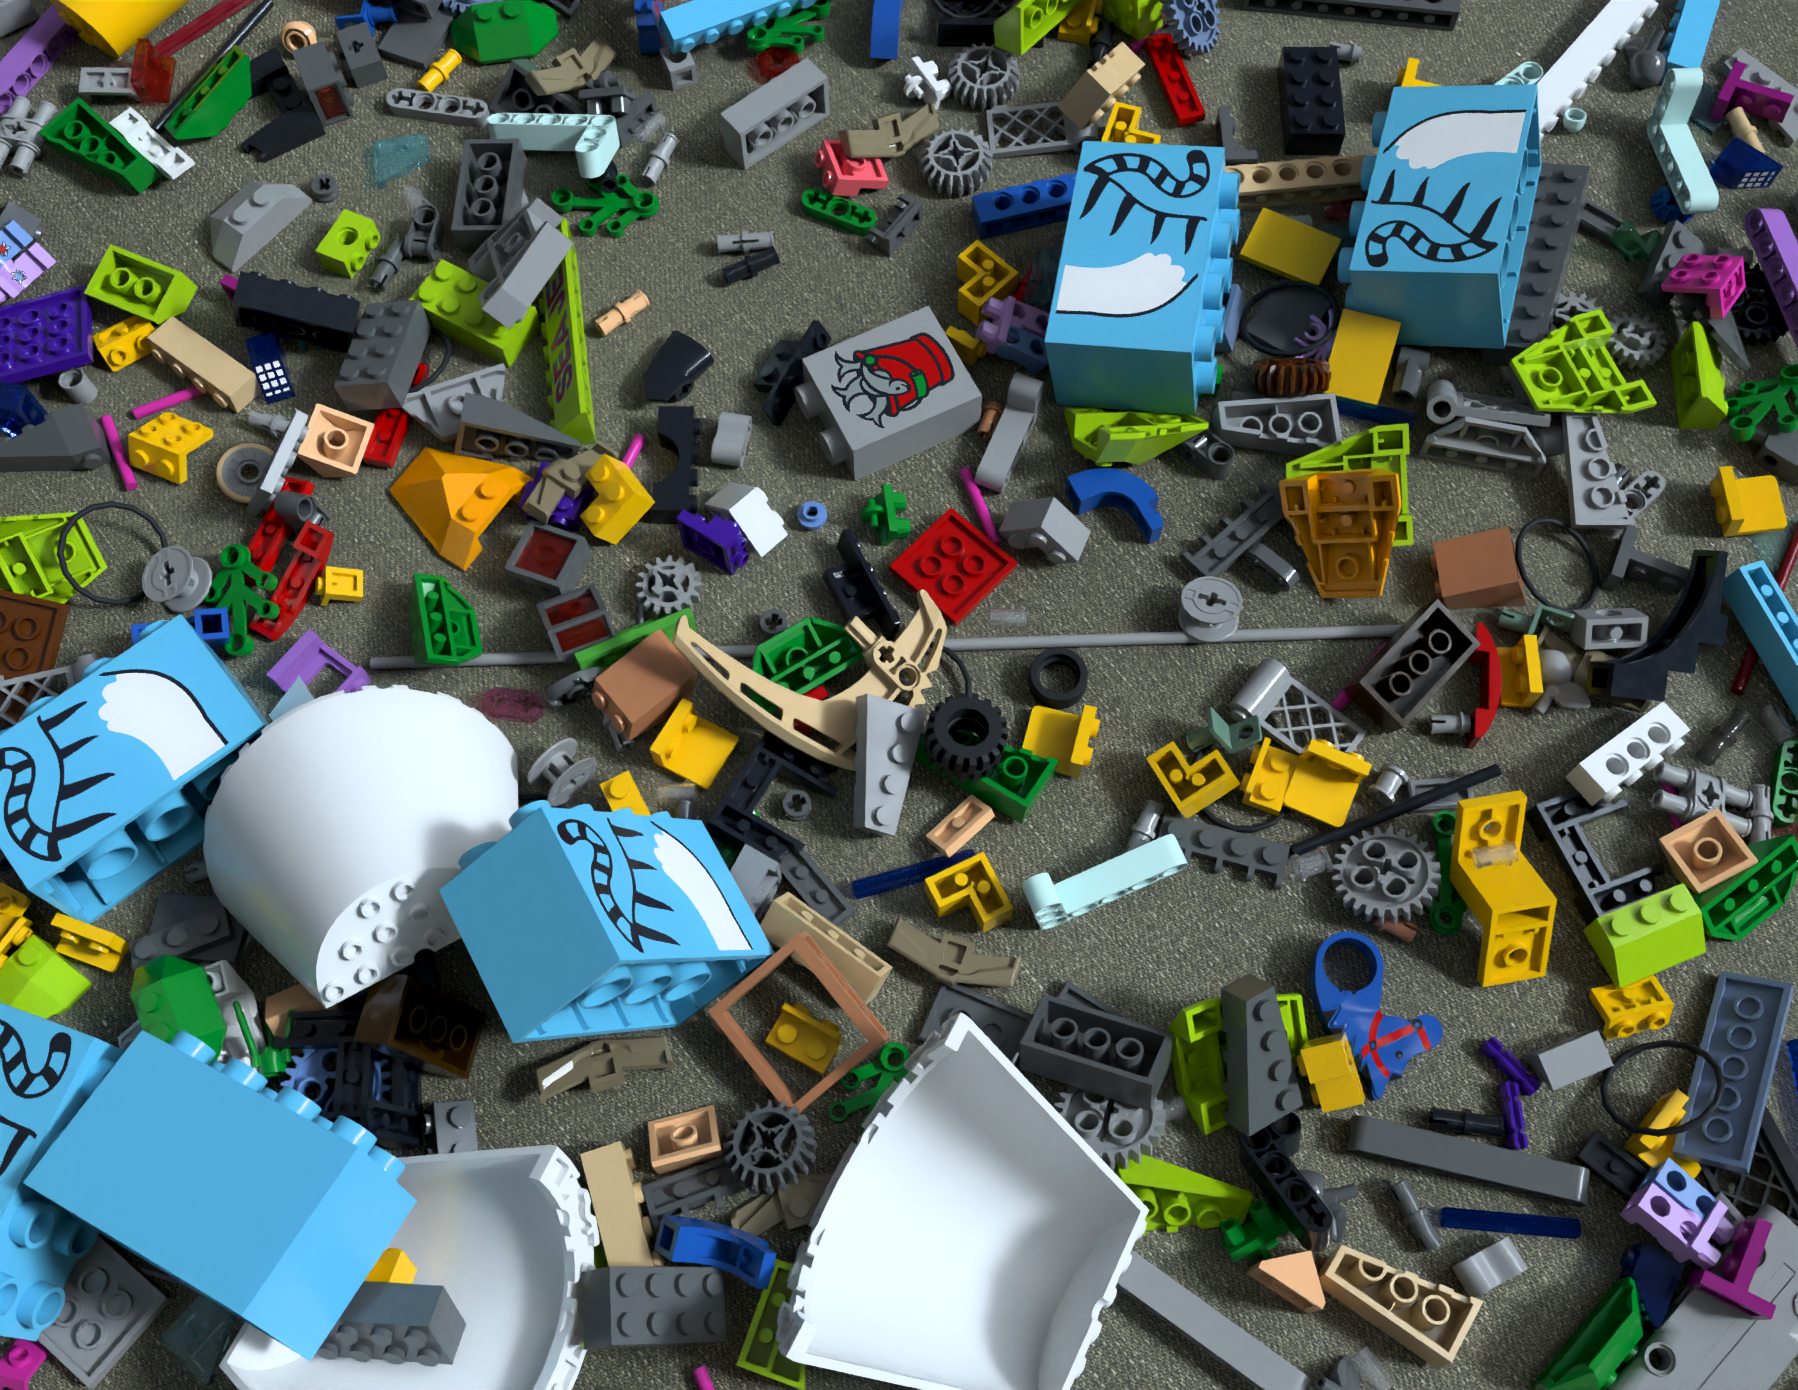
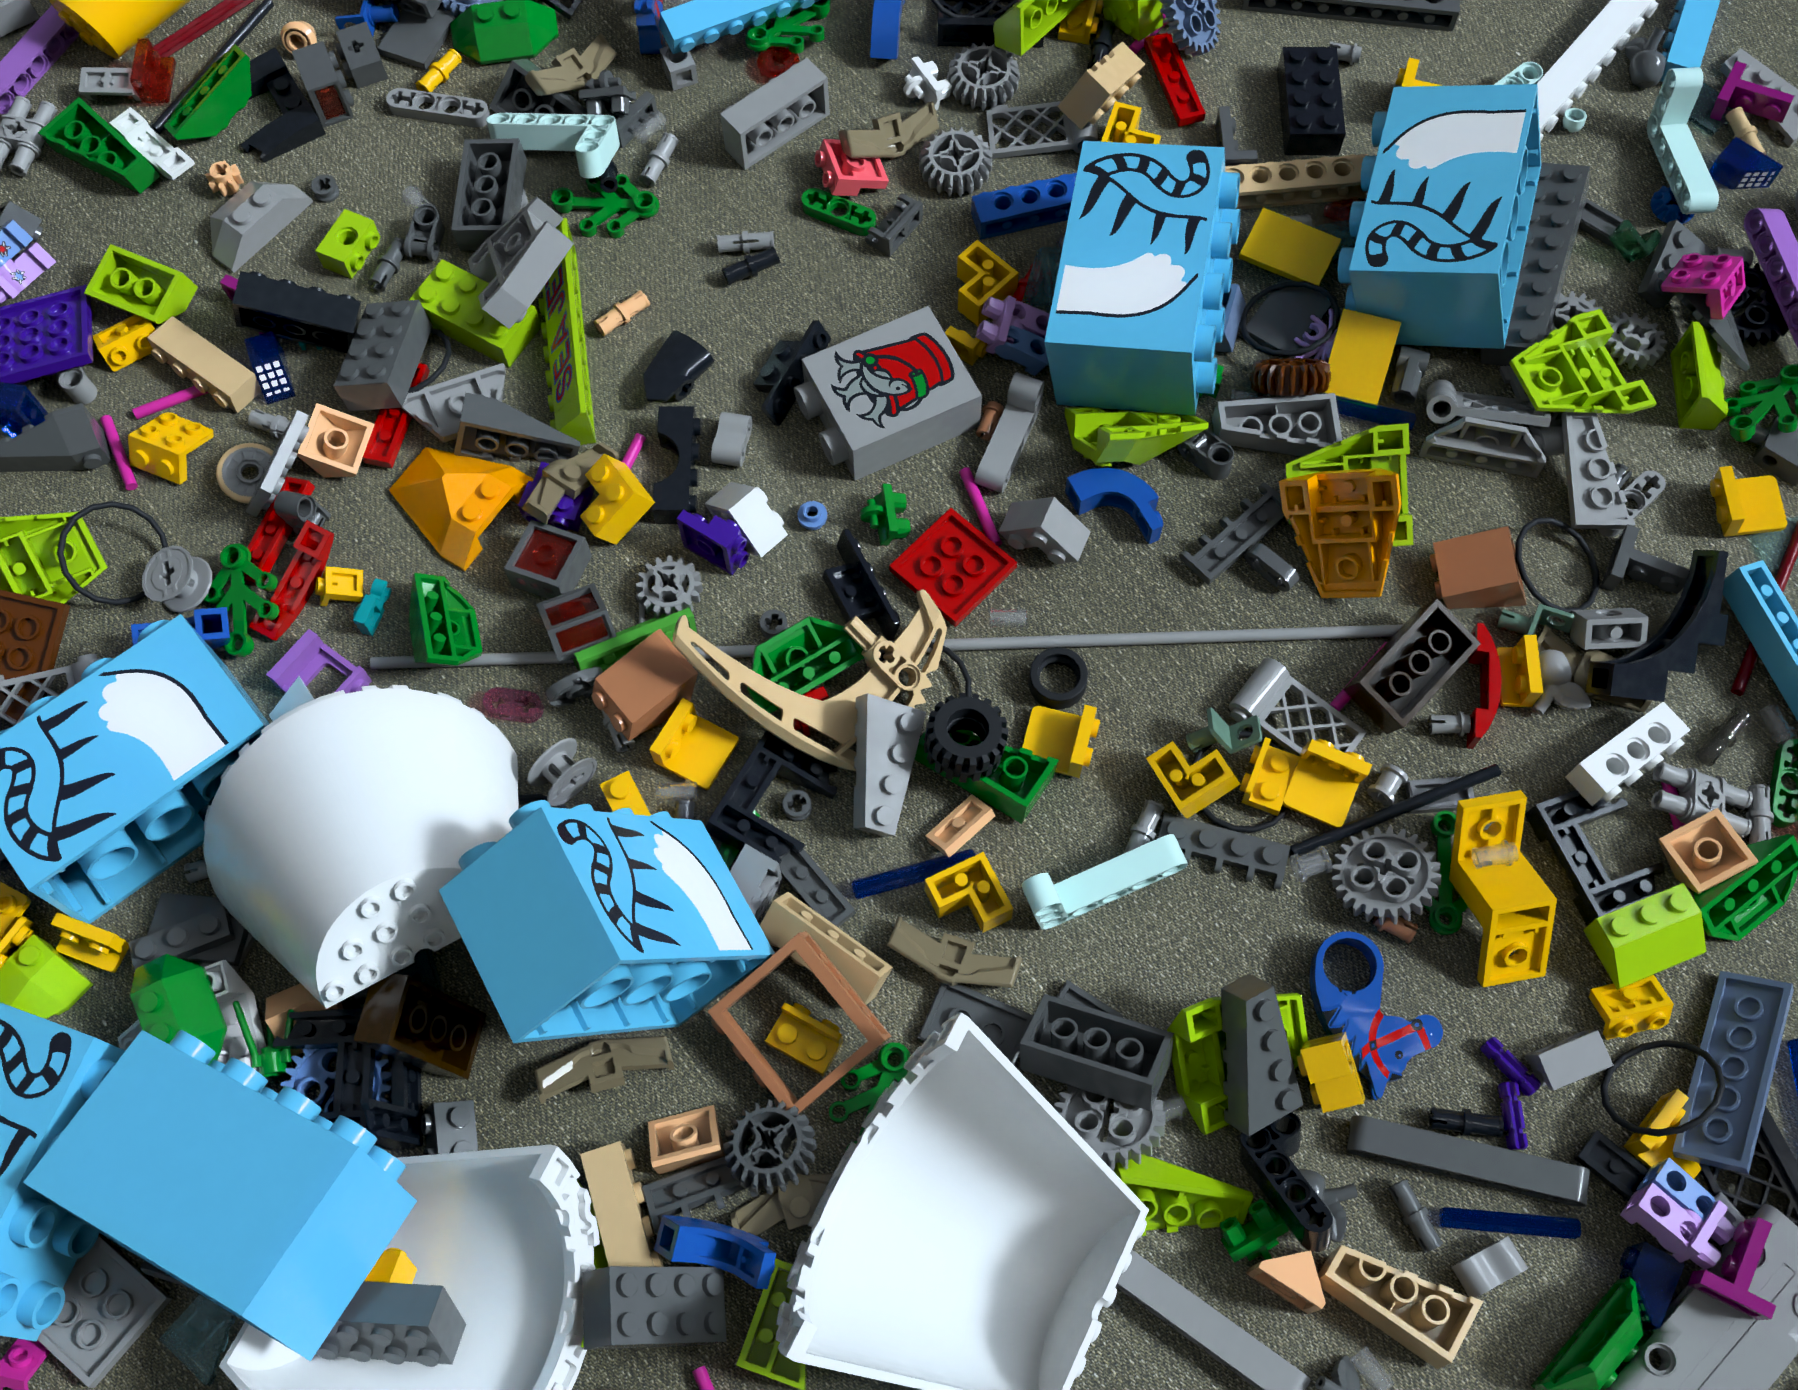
(224, 178): none -> light nougat gear
(370, 611): none -> teal plate
(399, 156): clear light blue wing -> none
(1210, 609): light grey piece -> none

